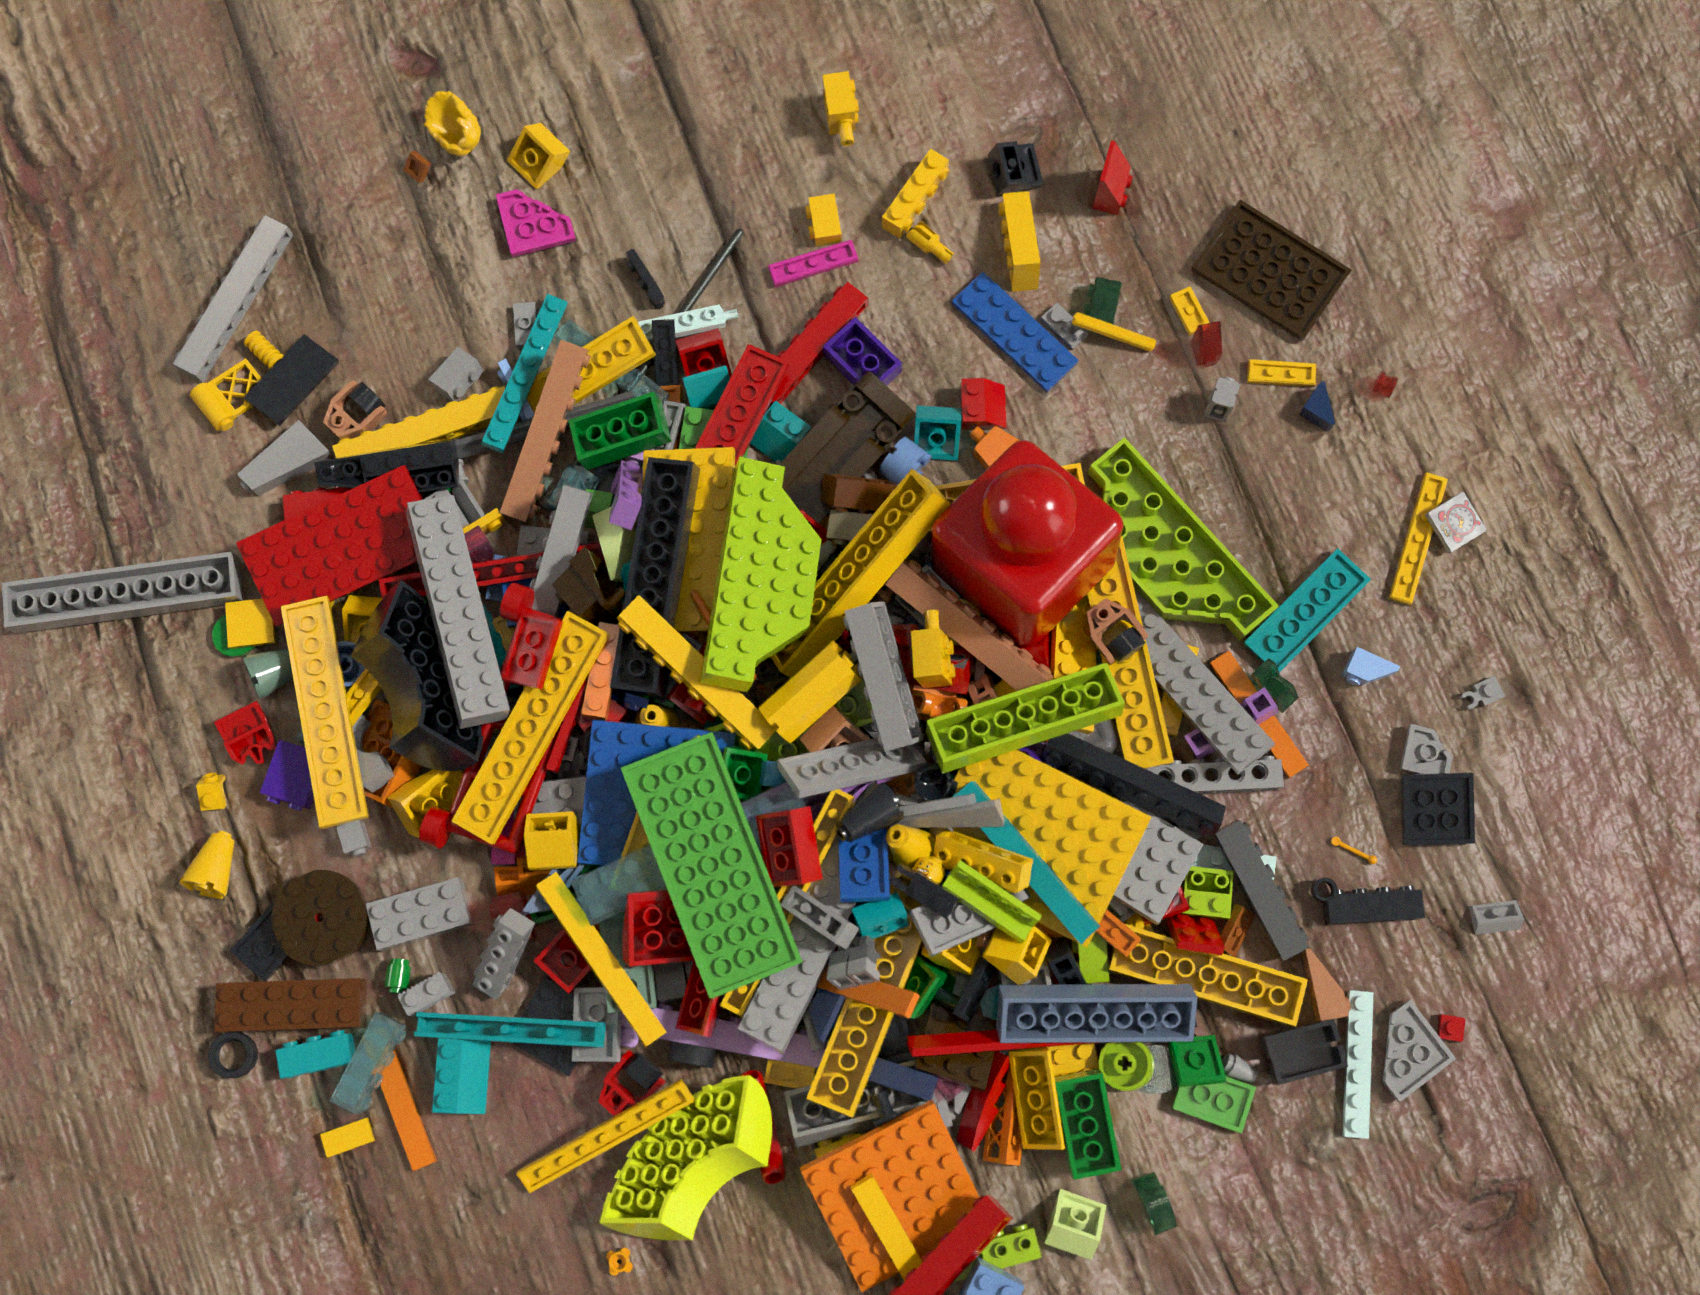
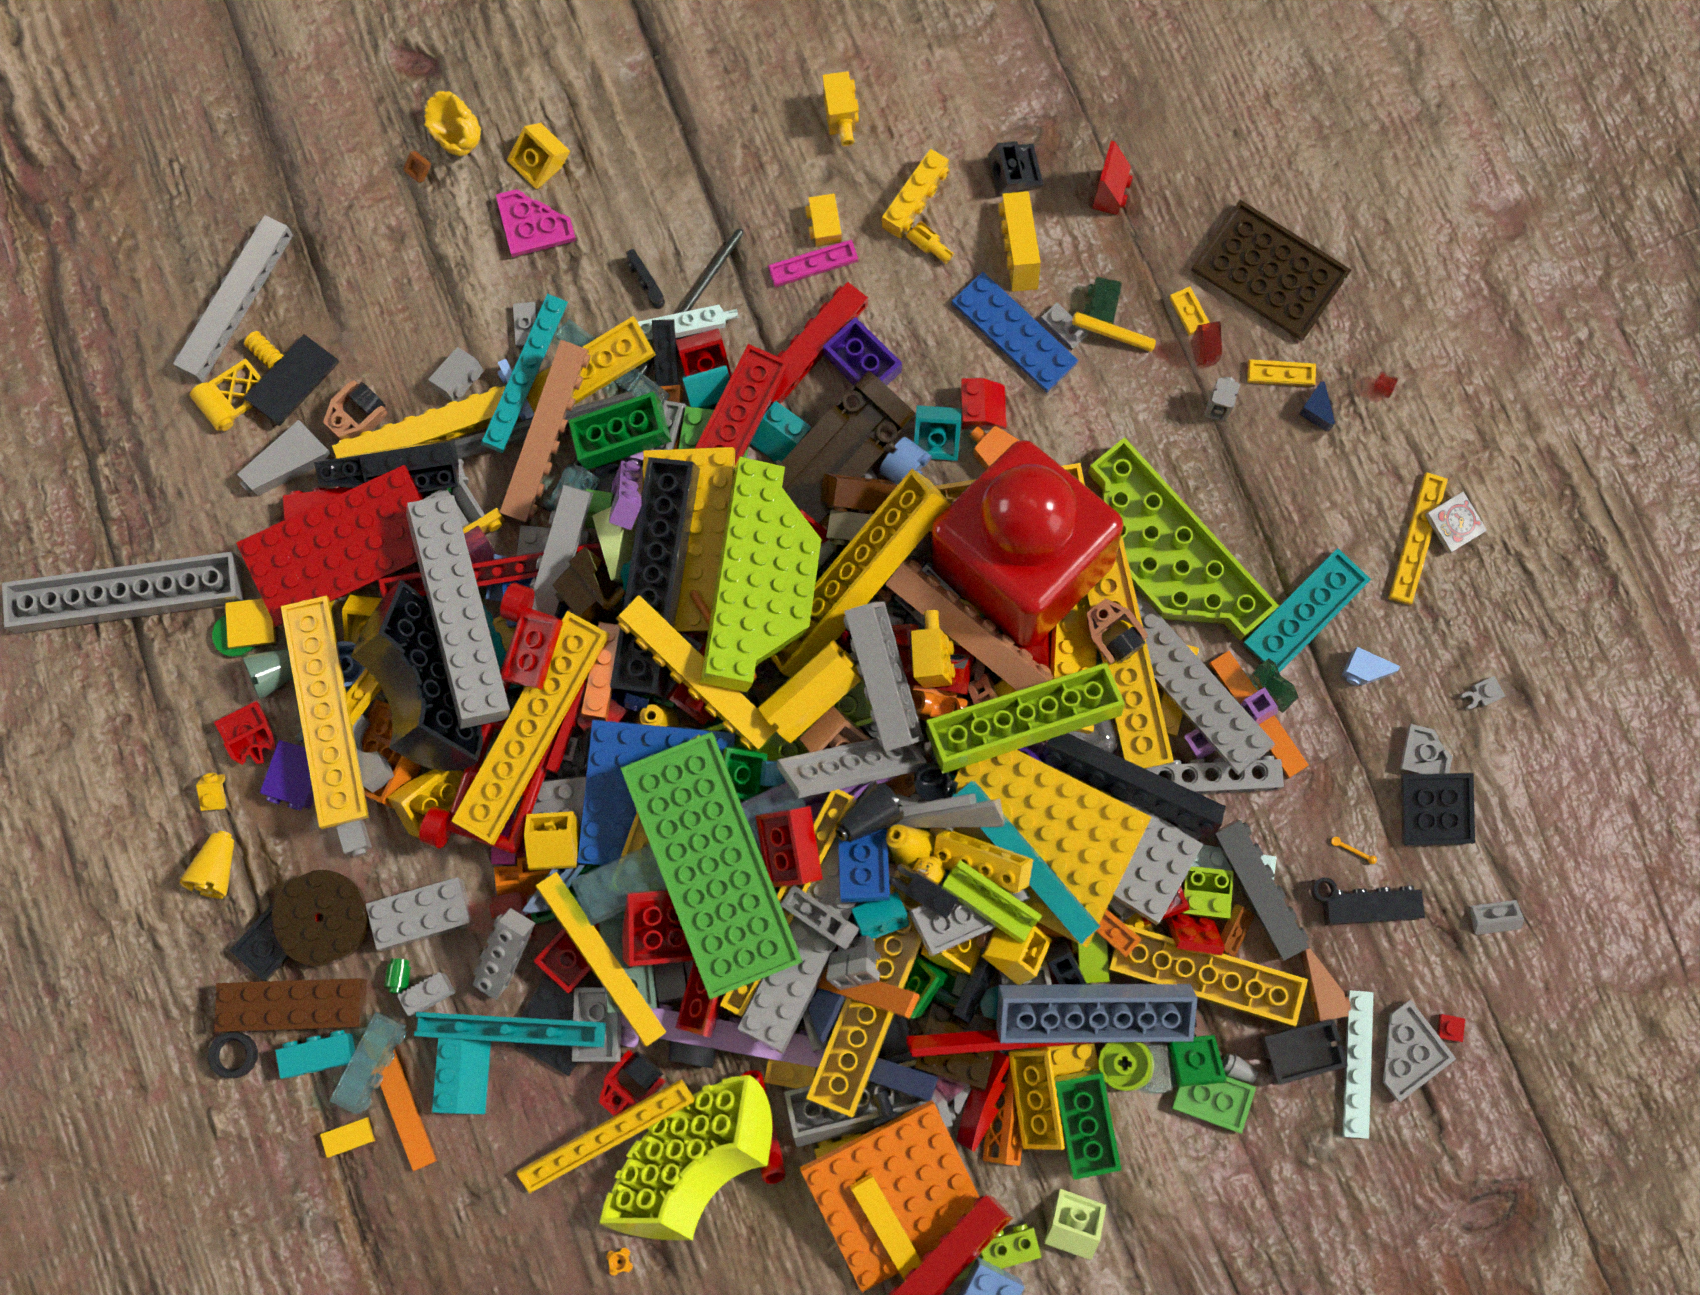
(1155, 1203): clear green brick -> none

